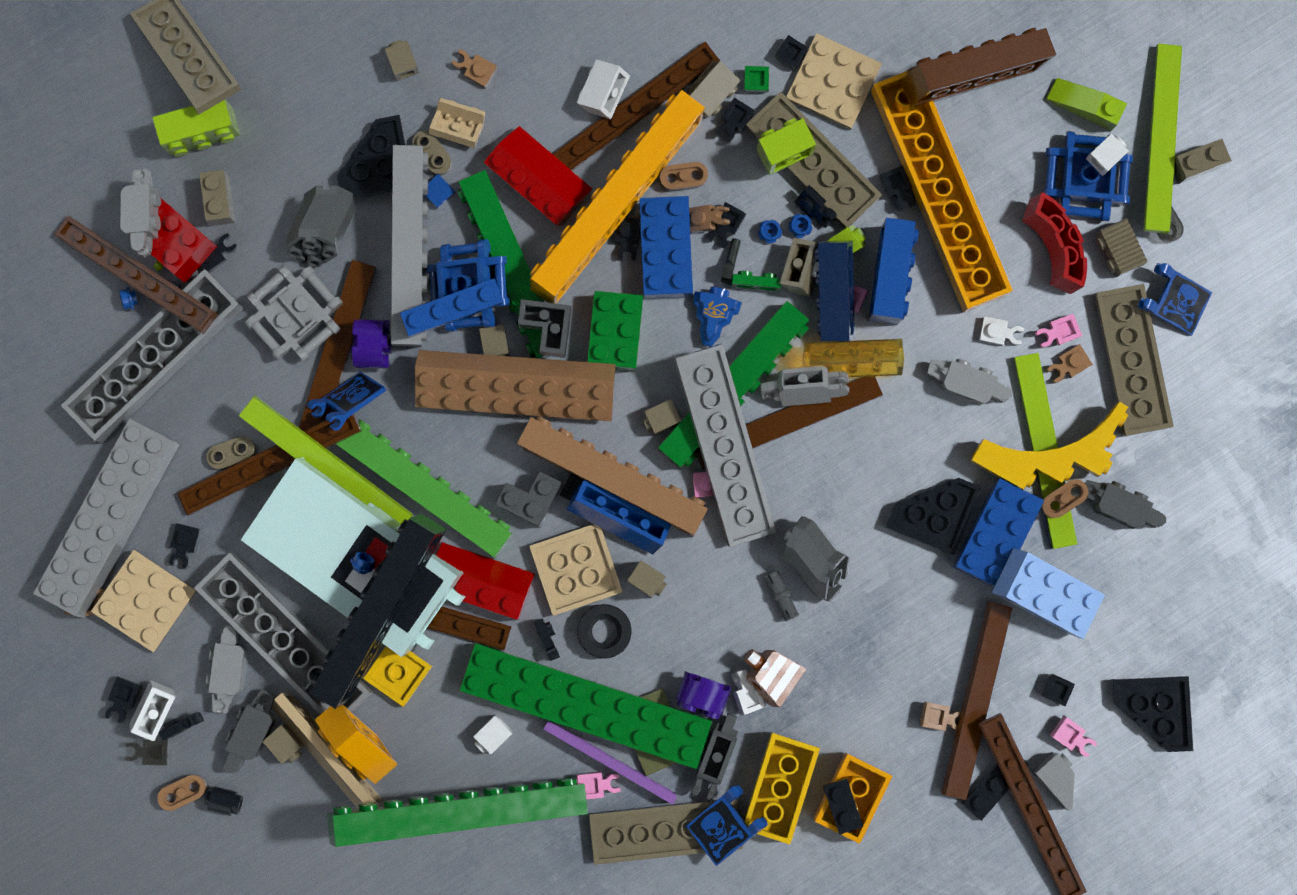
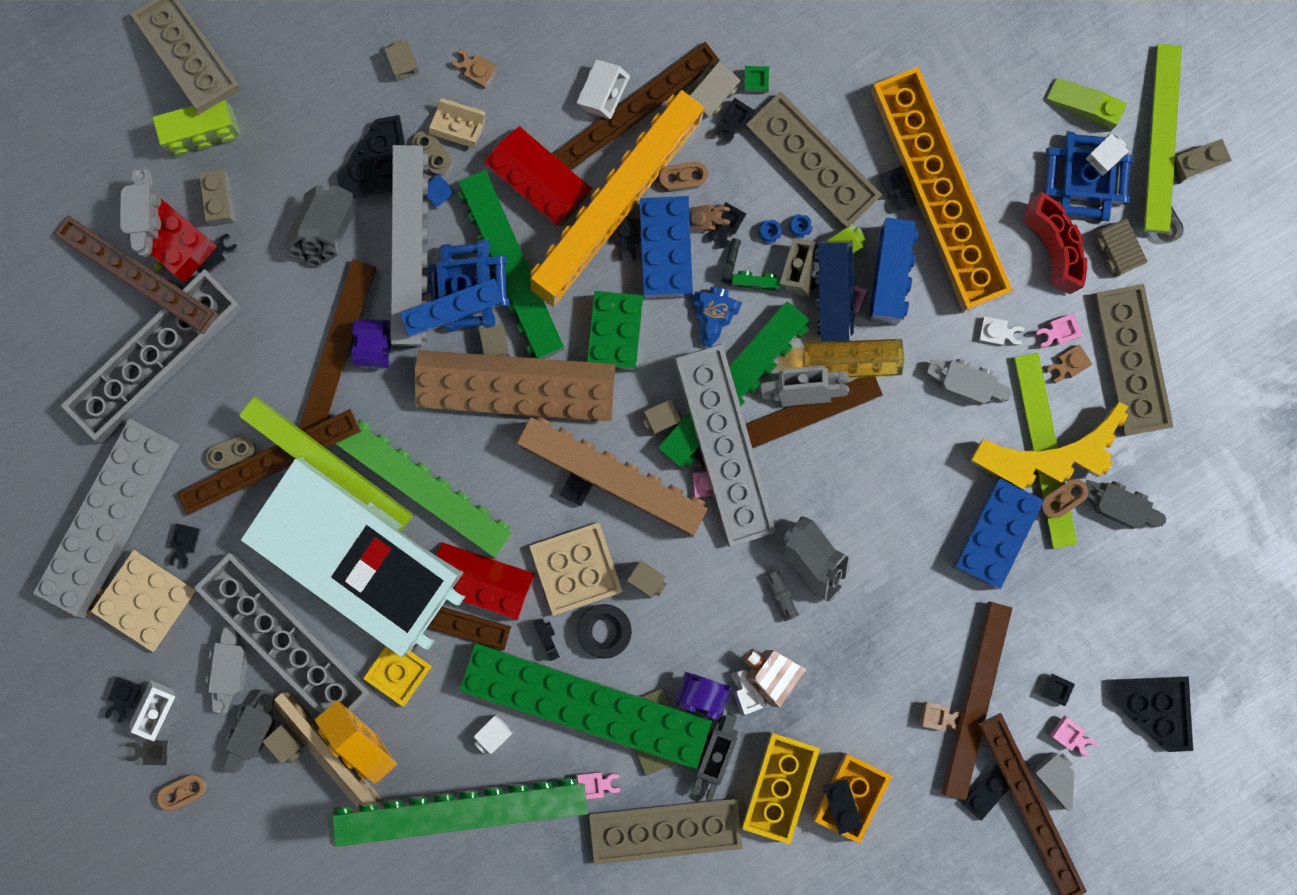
(128, 298): blue plate -> none
(176, 727): black plate -> none
(223, 801): black brick -> none
(294, 313): light grey brick -> none
(347, 399): blue flag -> none
(362, 563): blue plate -> none
(377, 611): black brick -> none
(532, 505): dark grey brick -> none
(551, 320): dark grey brick -> none
(611, 762): medium lavender tile -> none
(618, 517): blue brick -> none
(722, 829): flag -> none
(785, 146): lime brick -> none
(791, 52): black plate -> none
(813, 205): black plate -> none
(833, 81): tan plate -> none
(936, 515): black plate -> none
(977, 66): reddish brown brick -> none
(1048, 593): light blue brick -> none
(1180, 301): flag -> none

